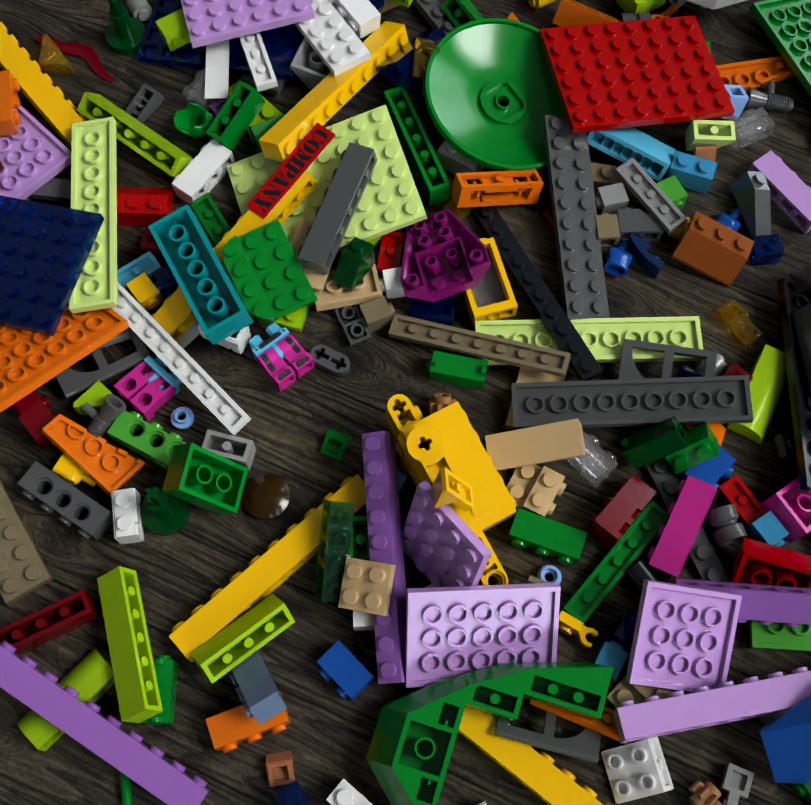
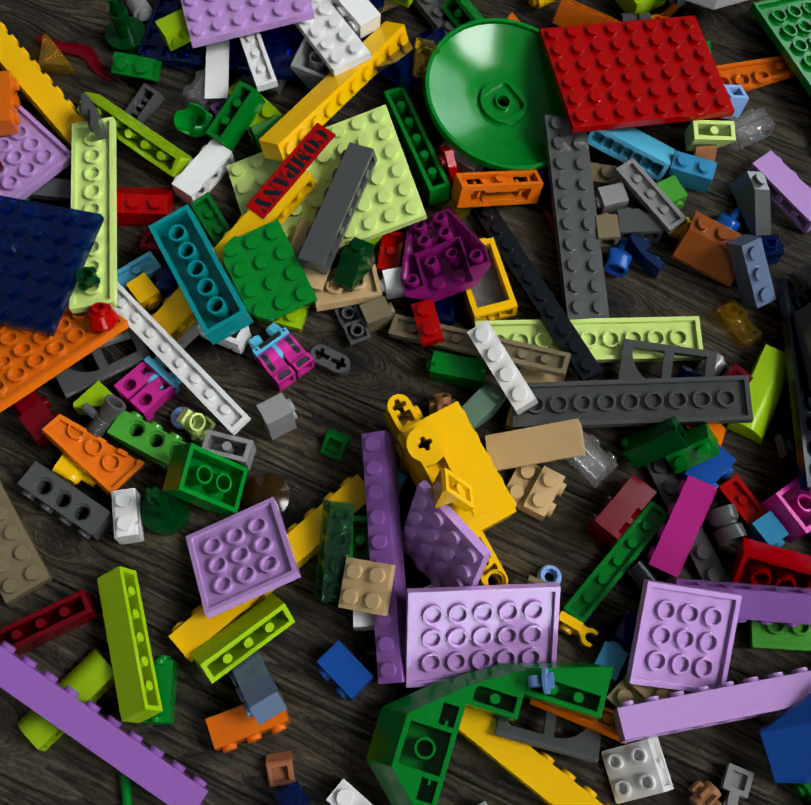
(85, 273): none -> dark green plate
(93, 117): none -> dark grey slope
(101, 317): none -> red cone
(136, 66): none -> green brick
(195, 424): none -> yellowish green plate
(242, 557): none -> lavender plate
(277, 415): none -> light grey brick
(427, 322): none -> red plate
(448, 161): none -> red plate
(484, 404): none -> sand green slope
(502, 367): none -> white brick
(544, 680): none -> medium blue plate
(547, 537): green brick -> none
(751, 270): none -> sand blue brick
(769, 100): dark grey piece -> none

